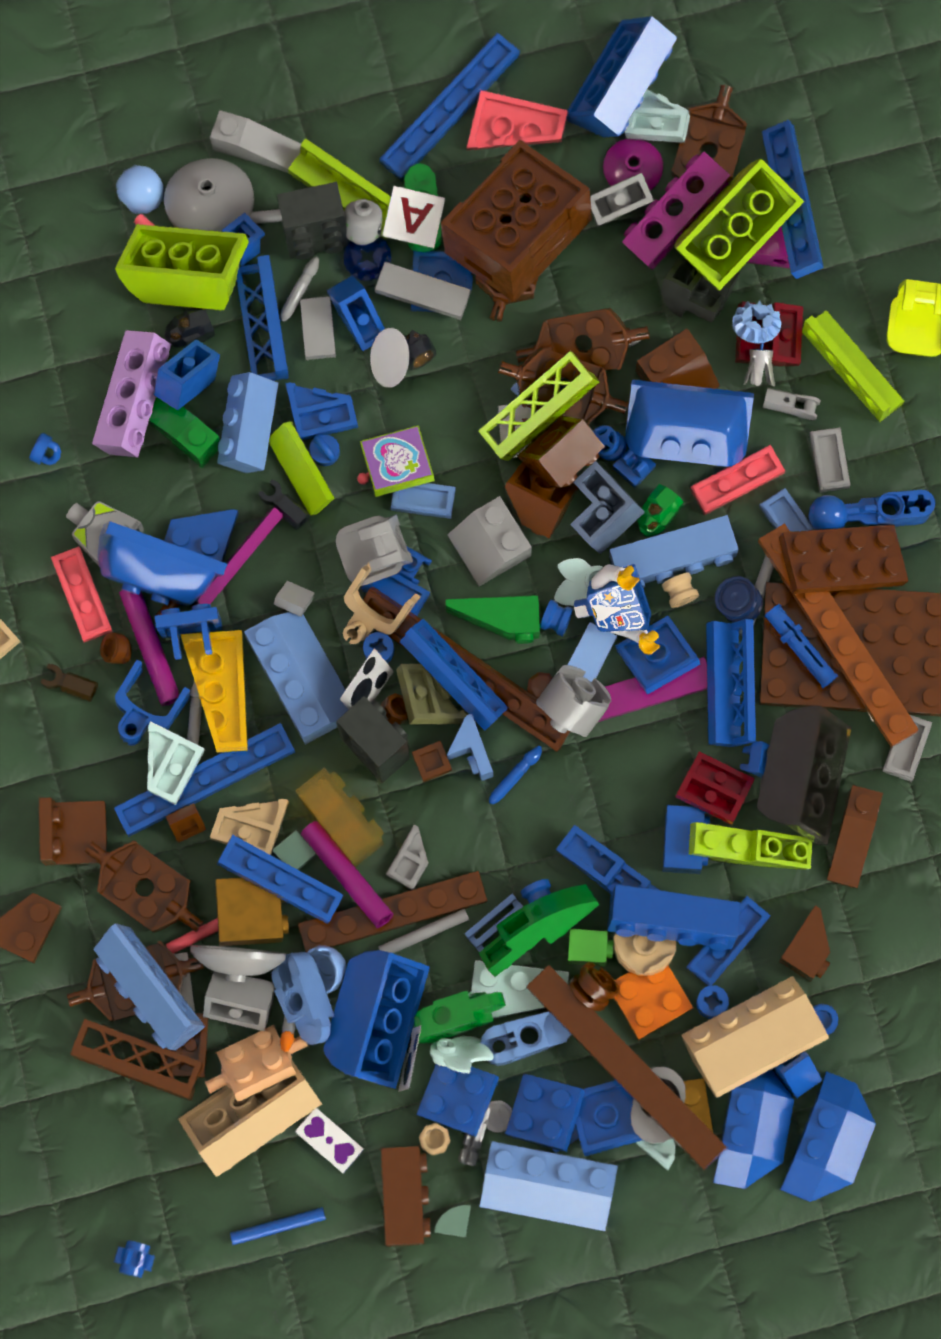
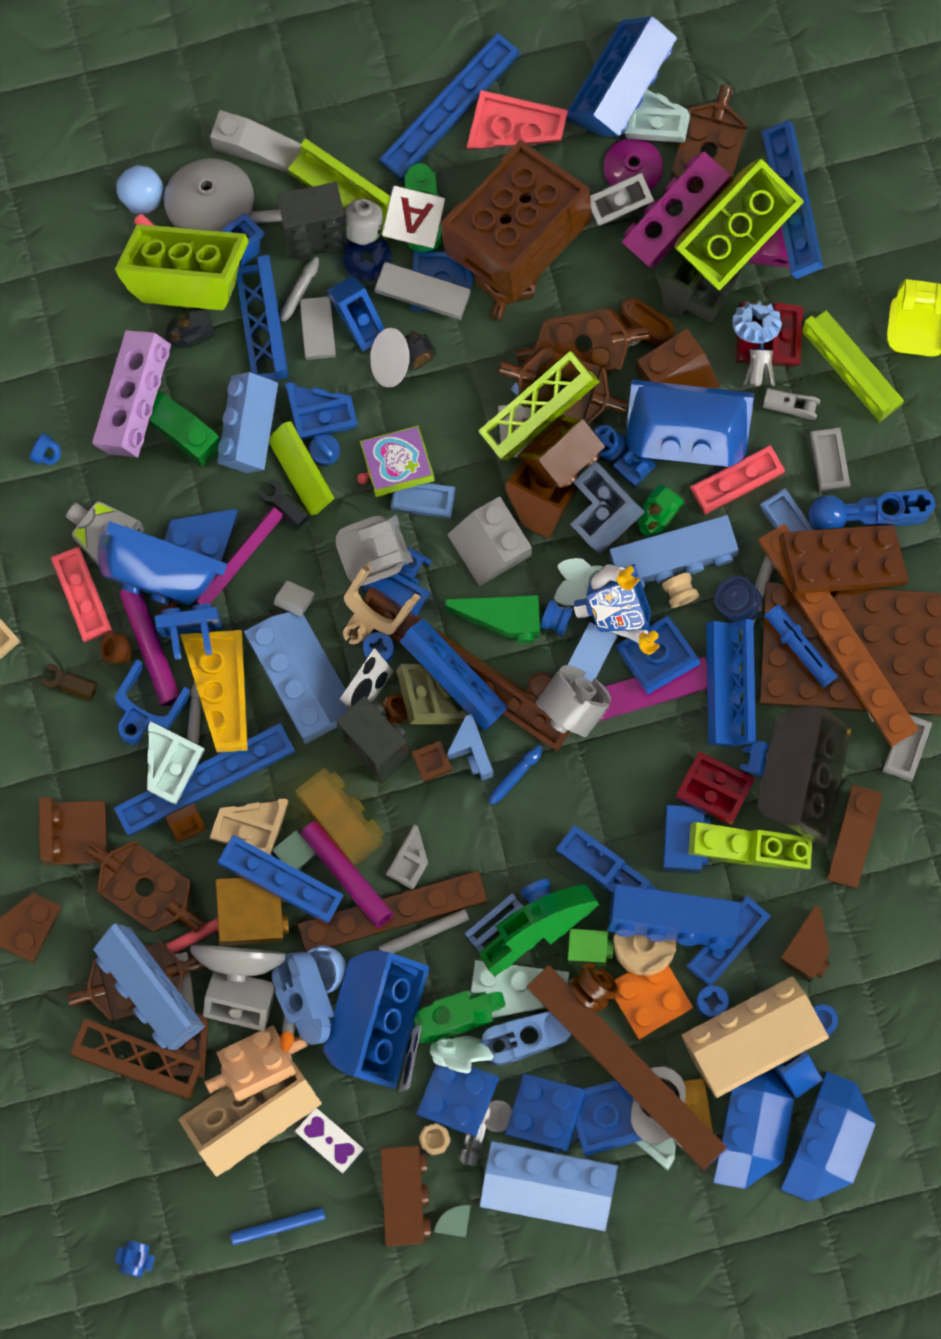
(186, 374): blue brick -> none
(638, 314): none -> reddish brown tile

